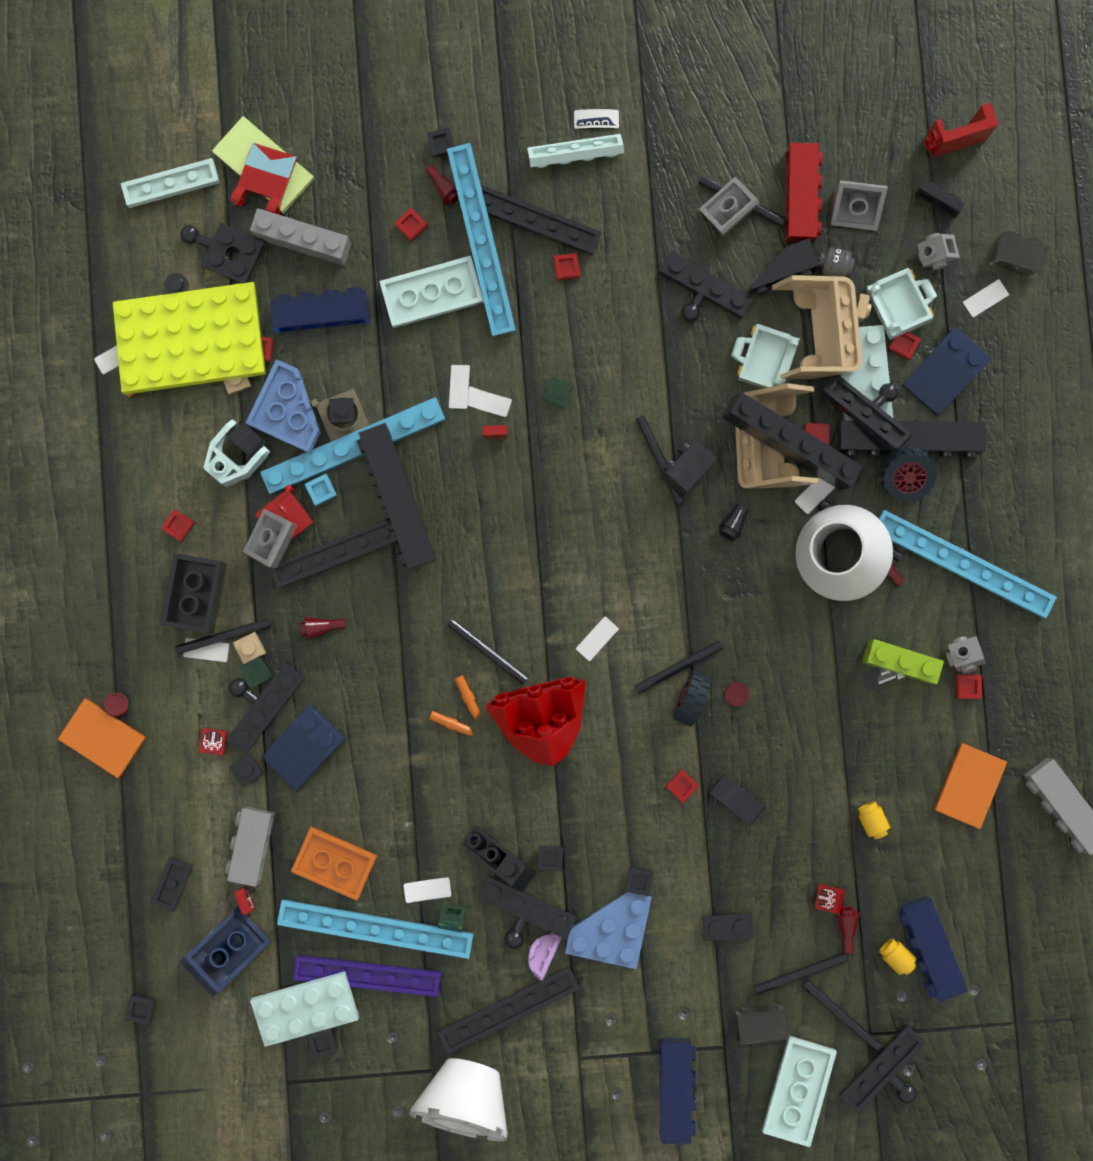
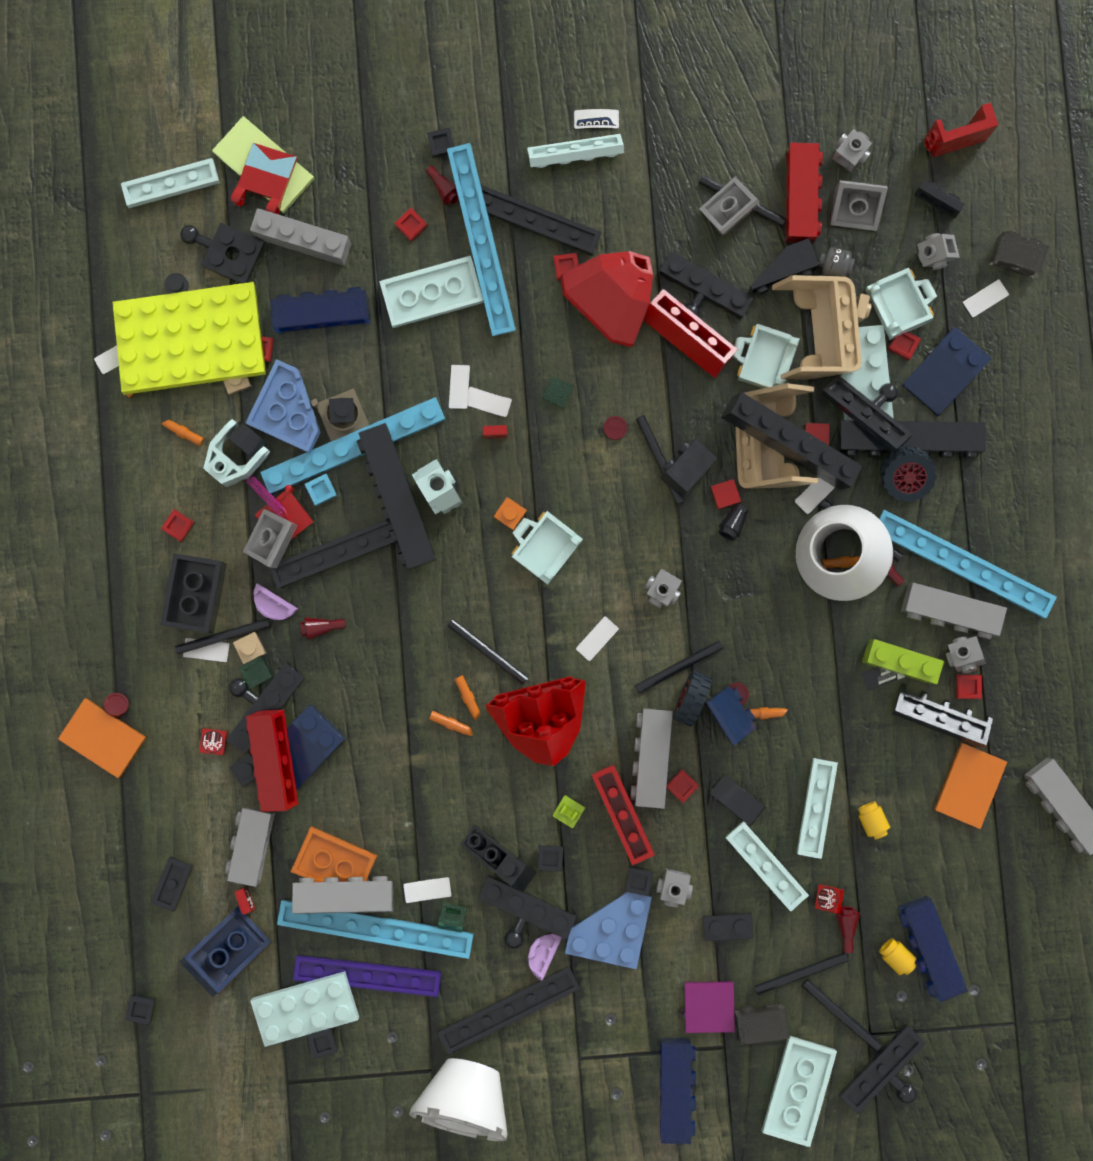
(183, 432): none -> orange piece
(264, 497): none -> dark pink piece
(272, 605): none -> lavender plate
(272, 760): none -> red brick
(342, 897): none -> light grey brick
(438, 487): none -> light aqua piece
(510, 513): none -> orange plate
(545, 547): none -> light aqua piece
(568, 811): none -> lime tile
(612, 293): none -> red brick
(615, 427): none -> dark red piece
(623, 814): none -> red brick
(652, 758): none -> light grey brick
(667, 581): none -> light grey brick
(670, 879): none -> light grey brick
(689, 333): none -> red brick
(709, 1007): none -> magenta tile
(725, 494): none -> red tile
(730, 714): none -> dark blue slope
(766, 713): none -> orange piece
(766, 866): none -> light aqua plate
(816, 808): none -> light aqua plate
(843, 562): none -> orange piece
(852, 150): none -> light grey brick
(942, 718): none -> hinge
(954, 610): none -> light grey brick

